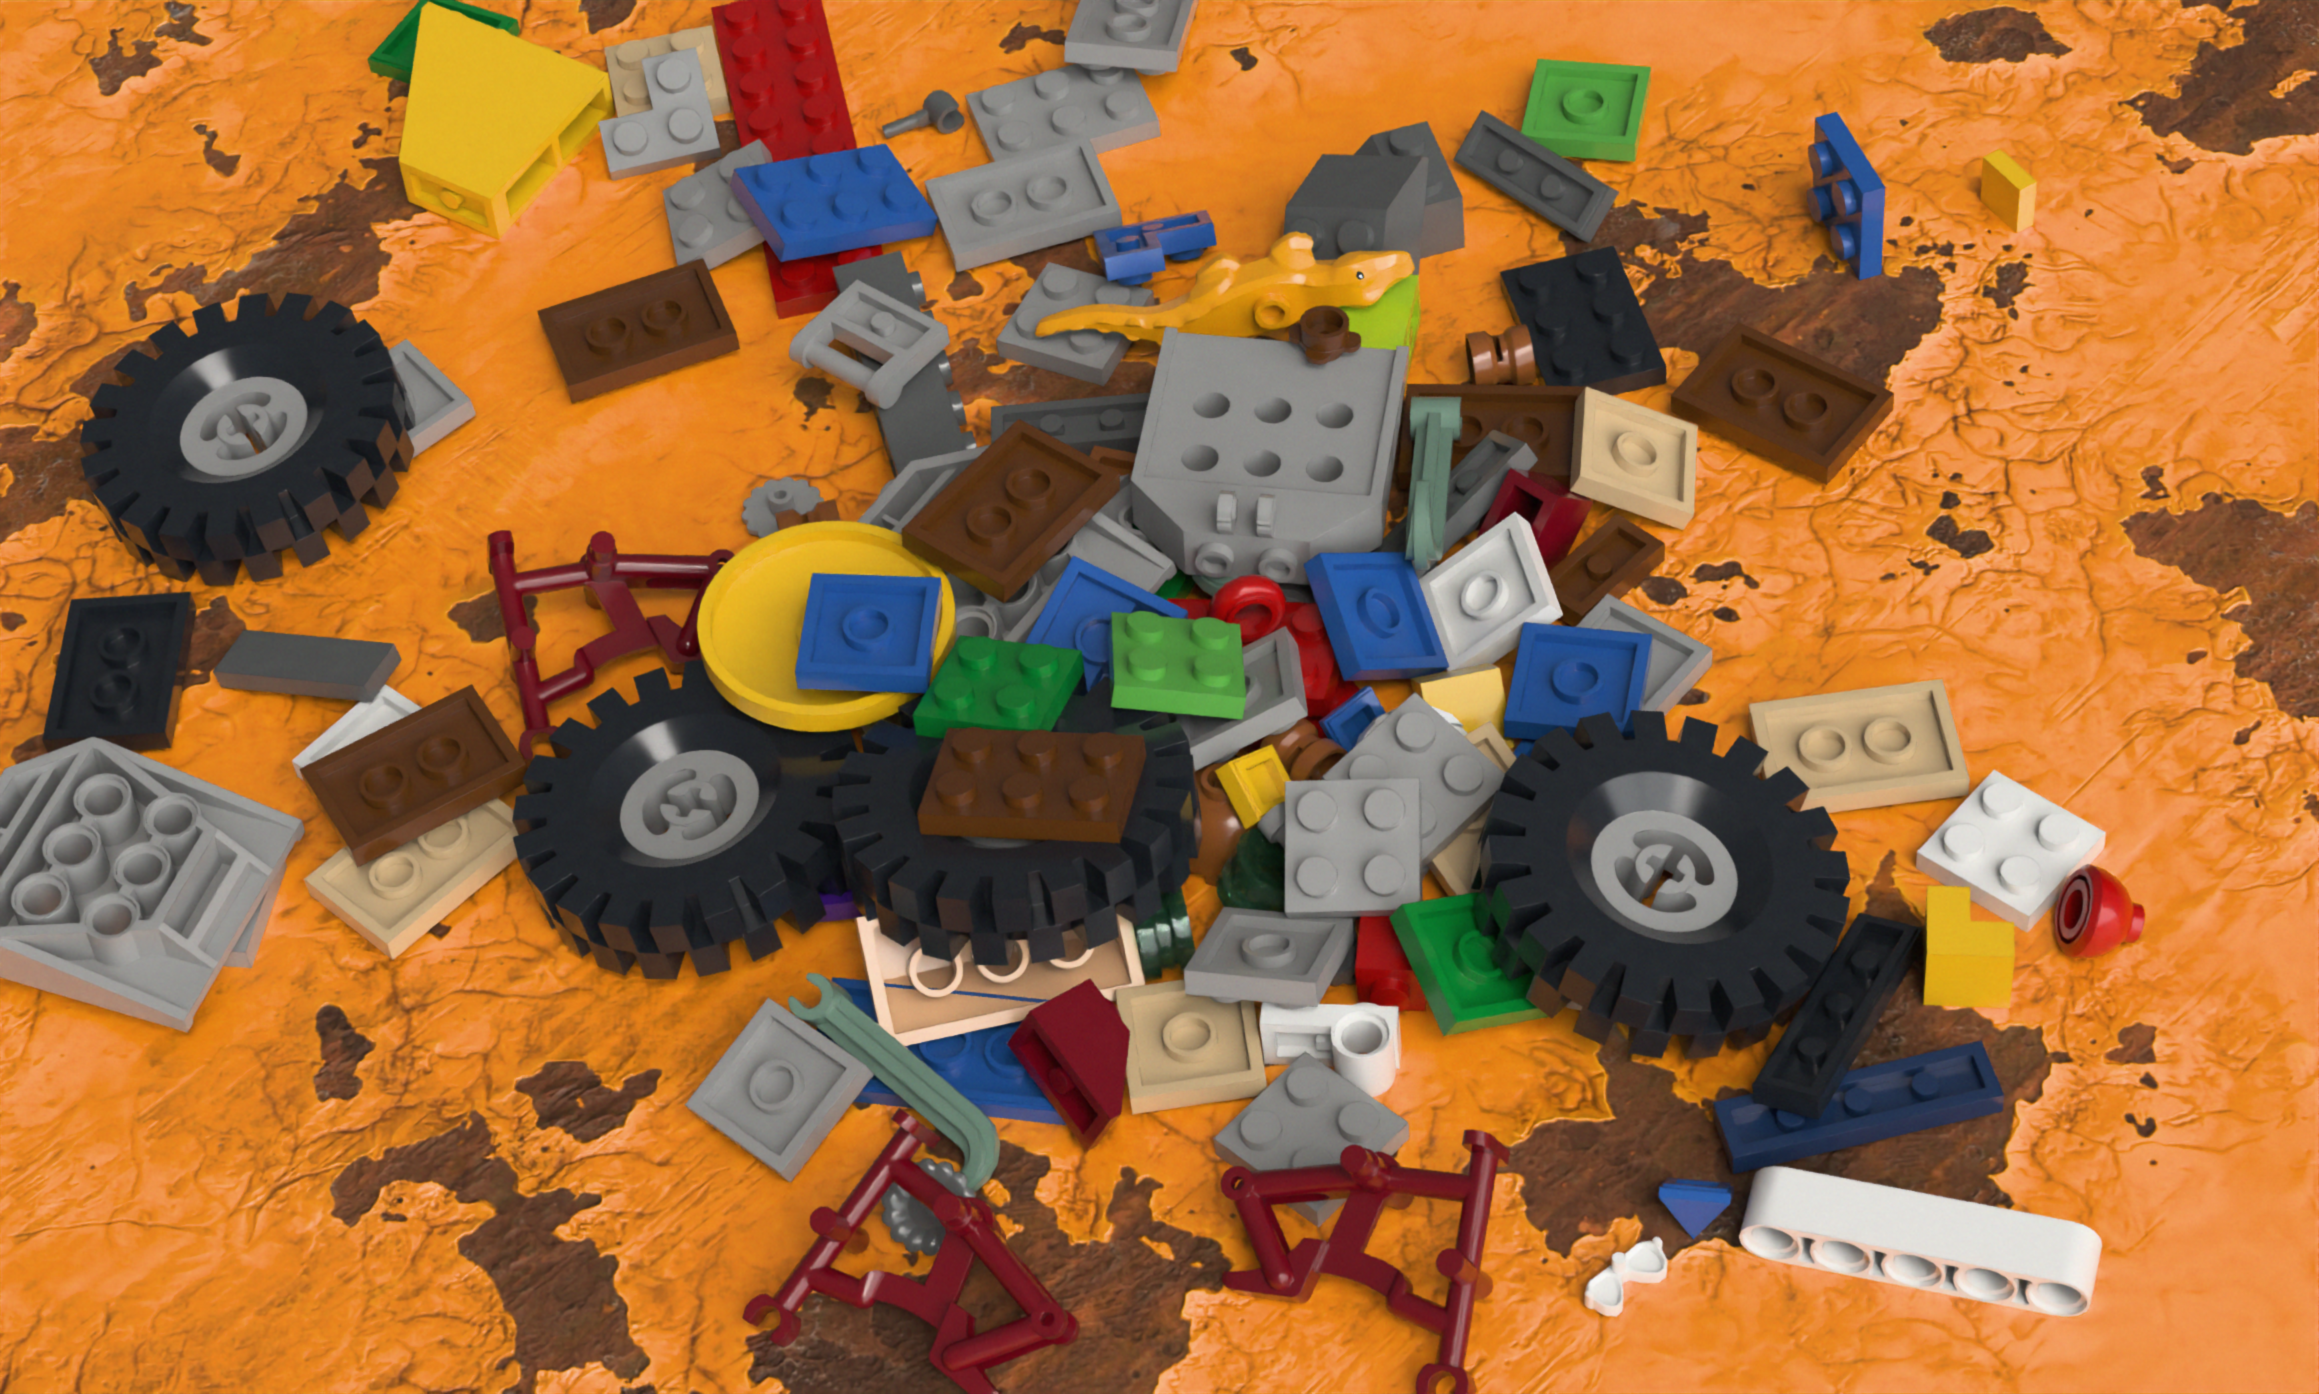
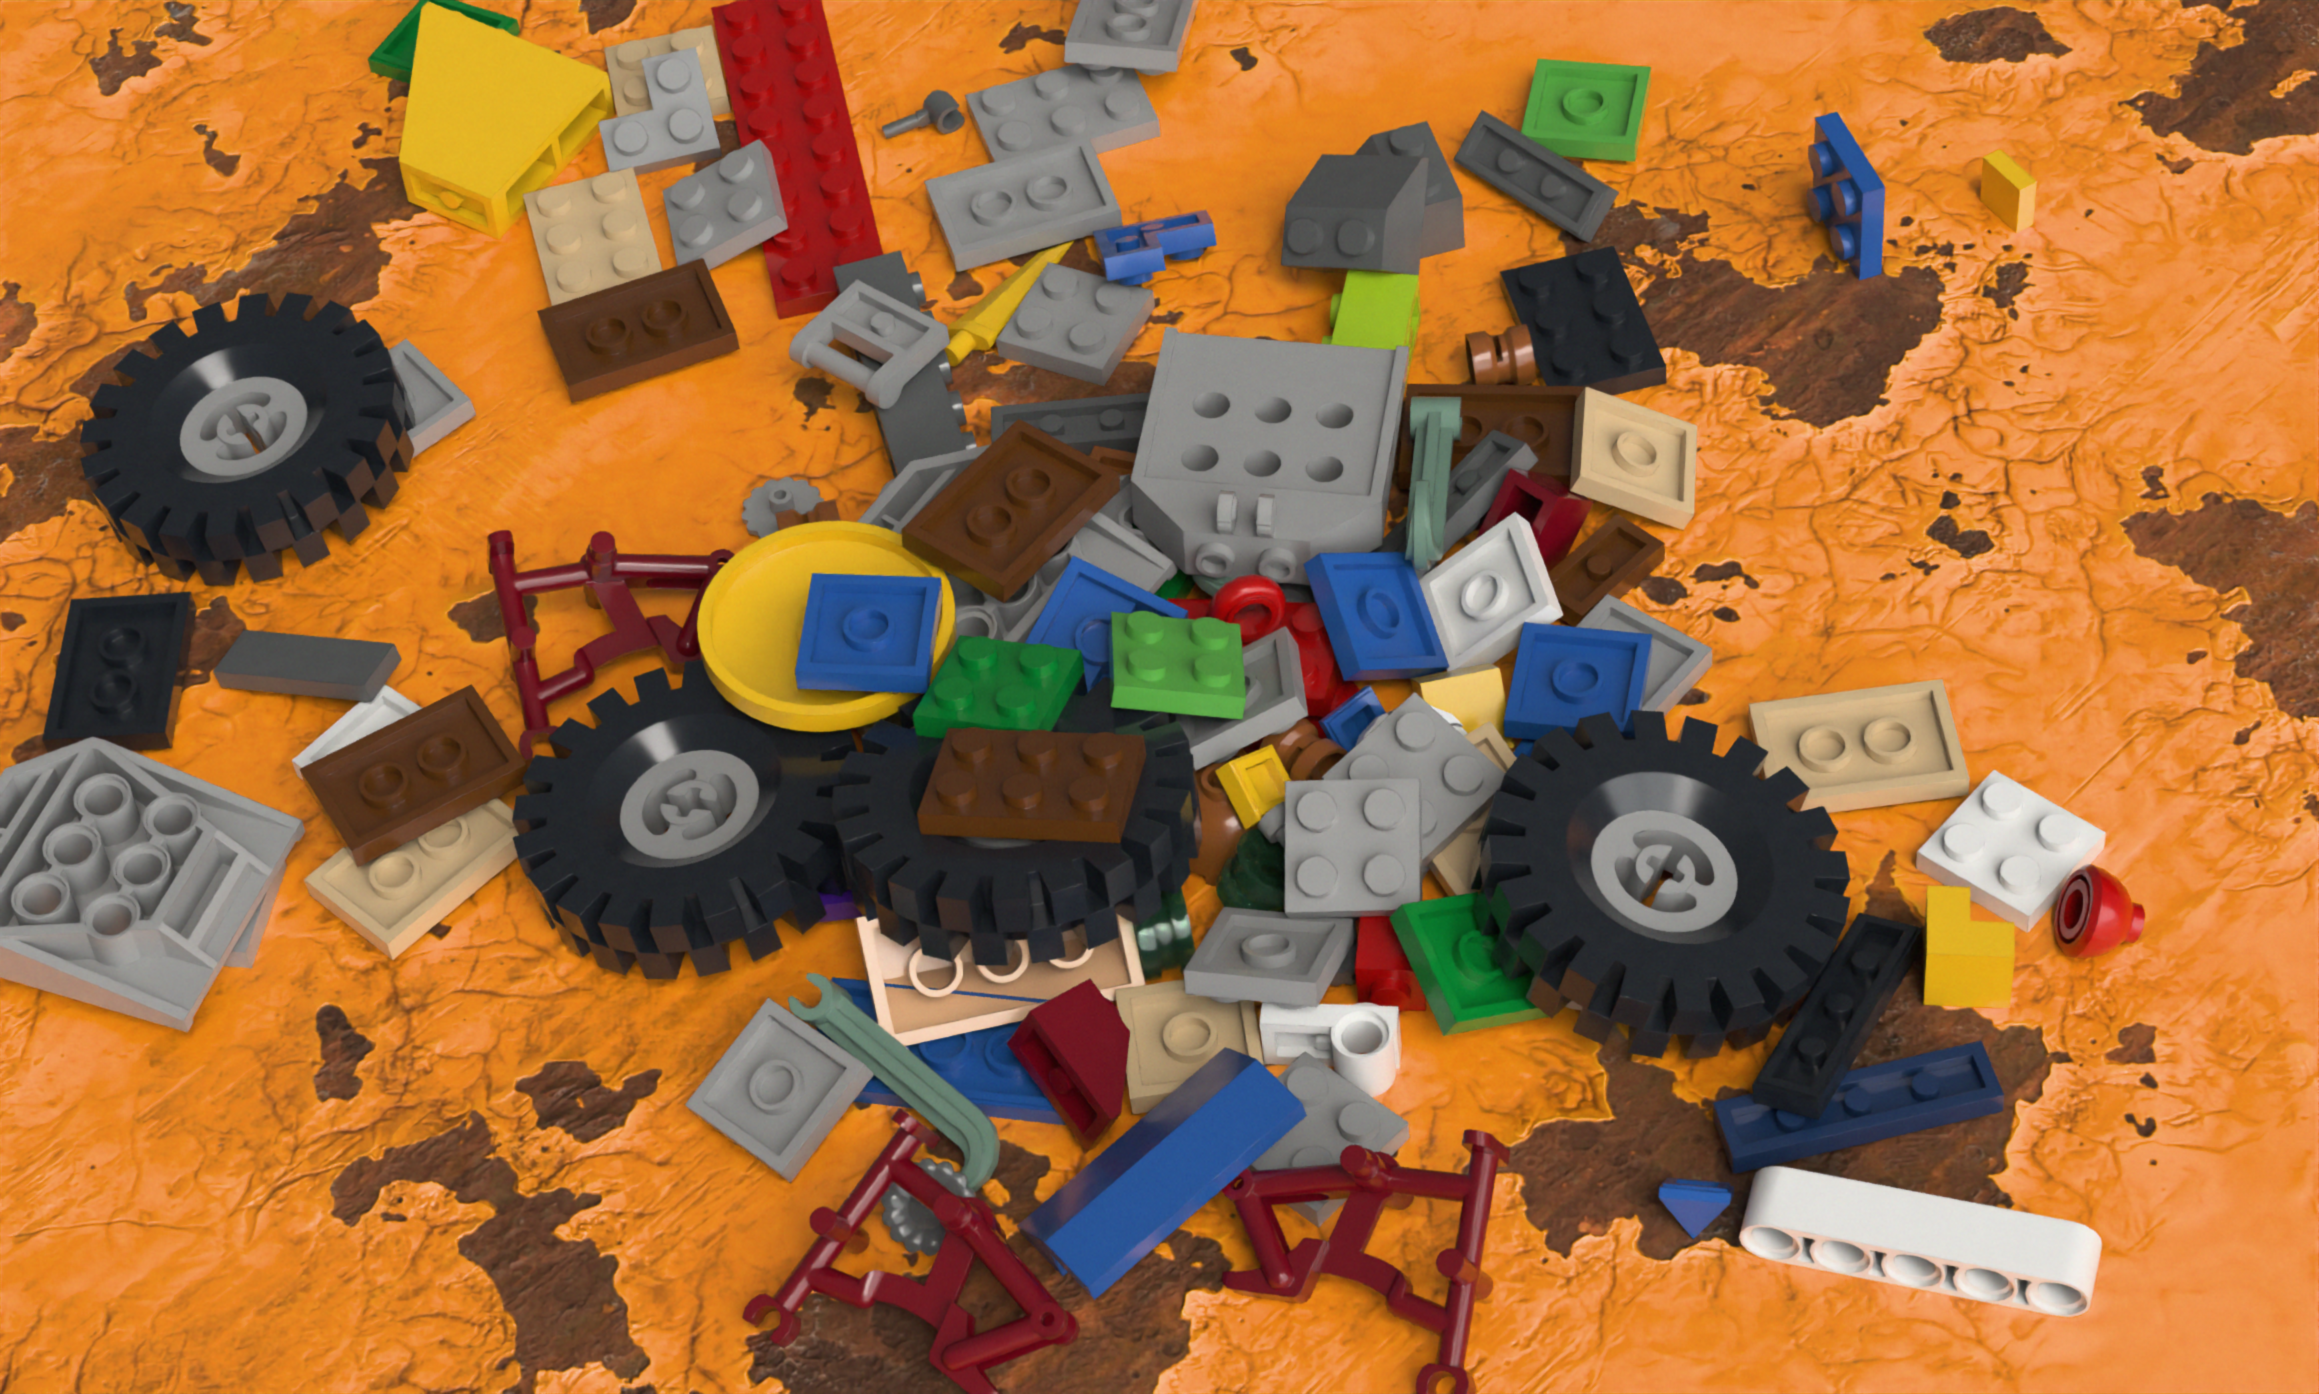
(592, 234): none -> tan plate
(833, 202): blue plate -> none
(987, 319): none -> yellow bar
(1162, 1170): none -> blue slope
(1248, 297): light orange animal -> none
(1324, 334): reddish brown plate -> none
(1640, 1264): white piece -> none
(1782, 403): reddish brown plate -> none

